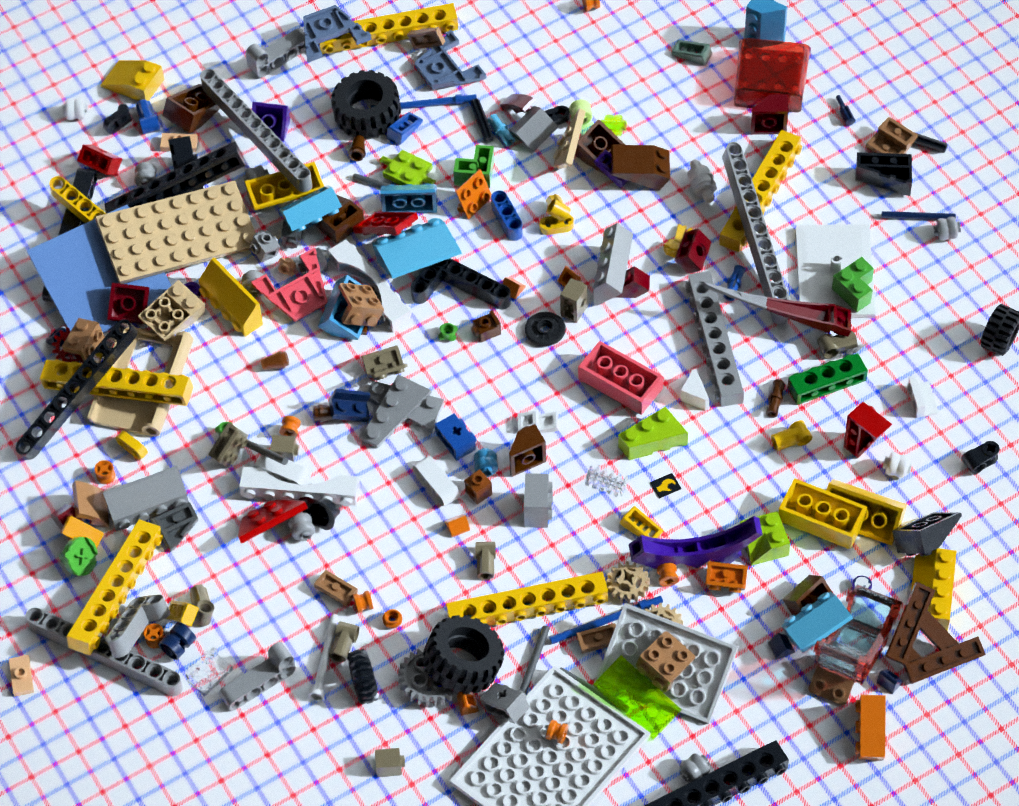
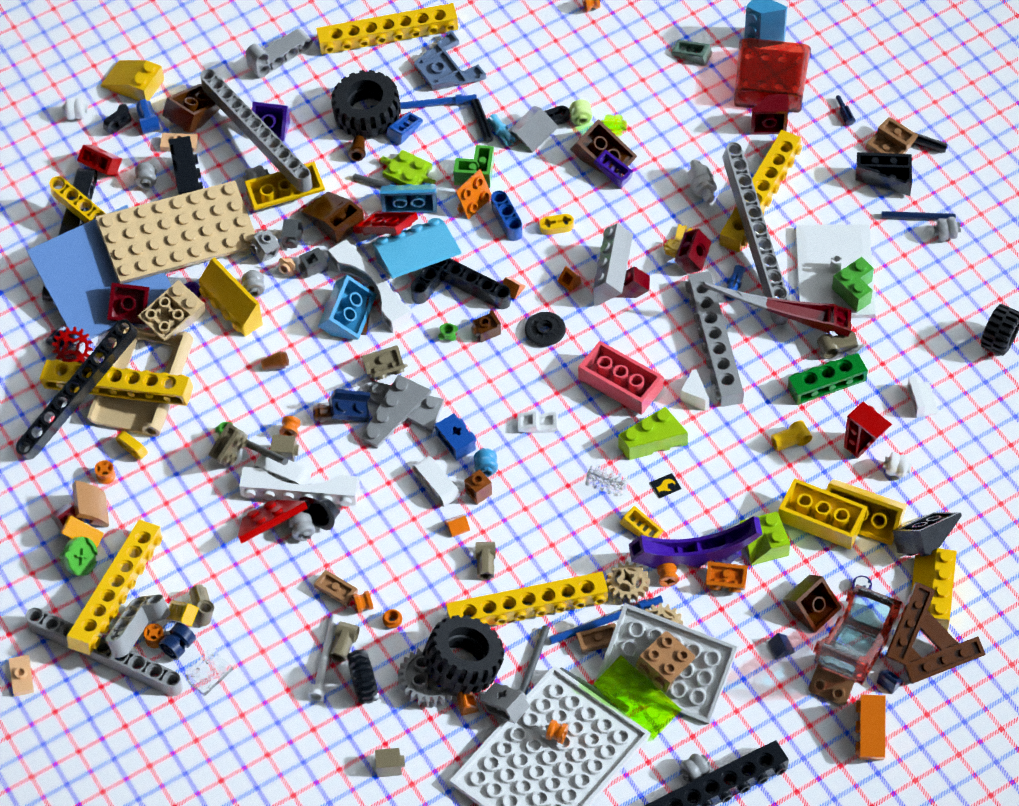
(83, 338): medium nougat bracket -> none
(145, 498): light grey slope -> none
(177, 524): dark grey wing -> none
(183, 179): black brick -> none
(260, 678): light grey beam -> none
(299, 296): coral wing -> none
(310, 208): medium azure slope -> none
(329, 24): sand blue wing -> none
(363, 305): medium nougat bracket -> none
(426, 38): medium nougat plate -> none
(518, 103): slope -> none
(527, 450): reddish brown slope -> none
(537, 500): light grey brick -> none
(557, 208): yellow piece -> none
(568, 142): tan wing -> none
(573, 300): dark tan brick -> none
(641, 164): reddish brown slope -> none
(775, 398): reddish brown pin -> none
(816, 621): medium azure slope -> none
(981, 457): black piece -> none

